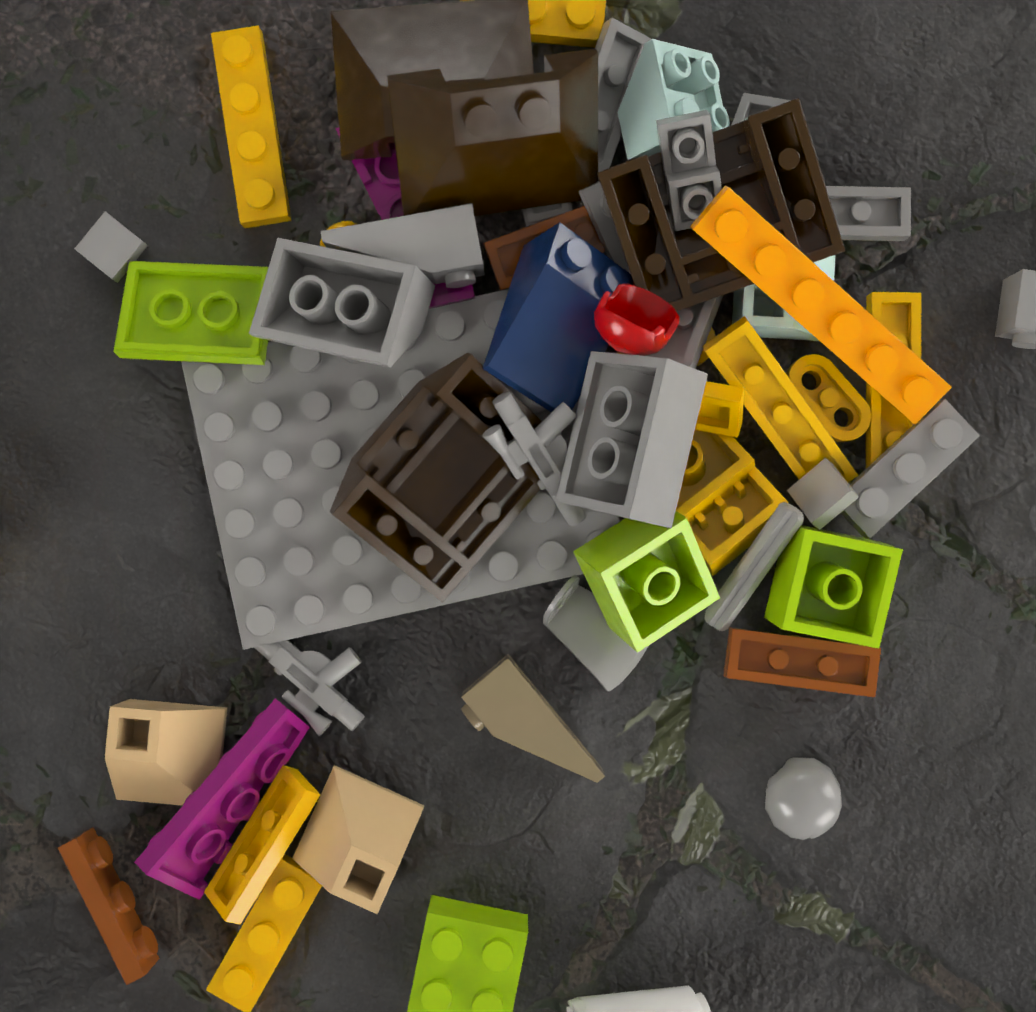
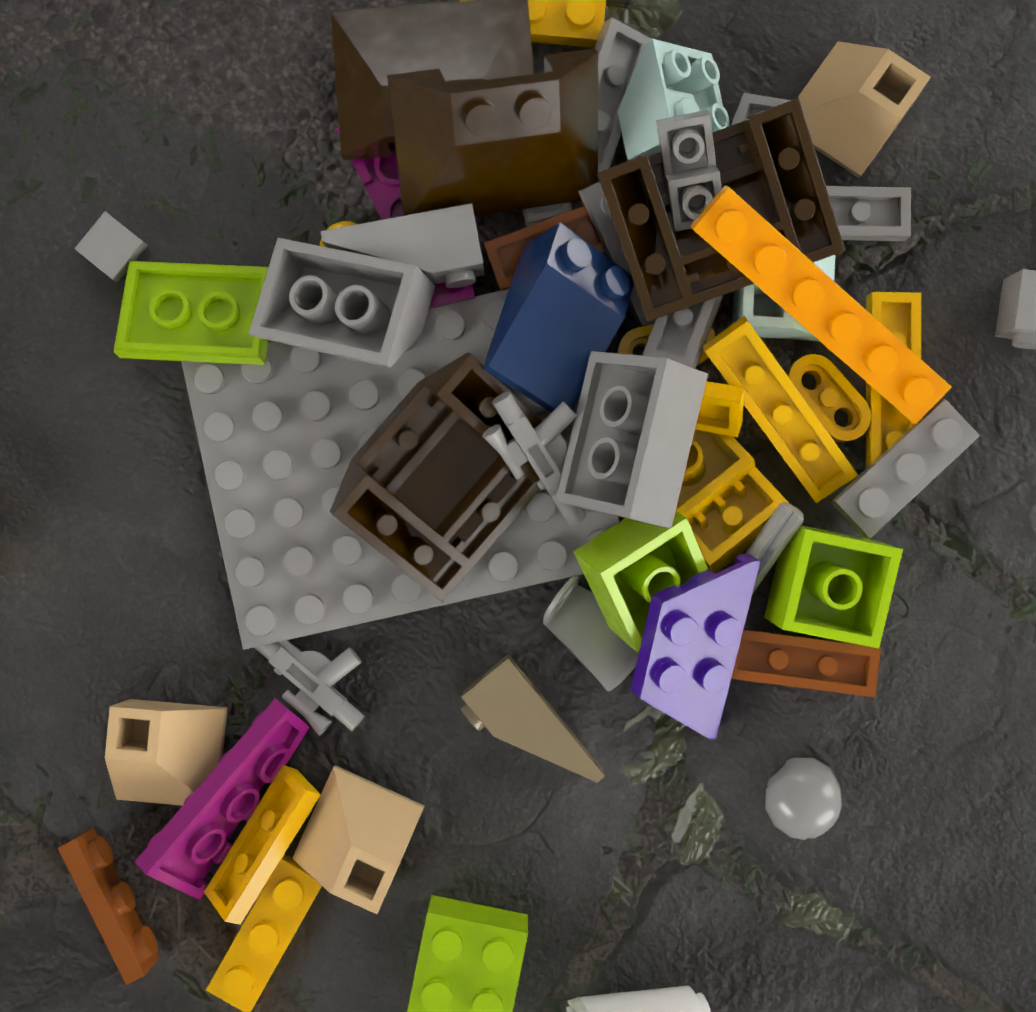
(251, 126): yellow plate -> none
(635, 320): red hair -> none
(694, 644): none -> wing
(822, 493): light grey tile -> none
(858, 102): none -> tan slope

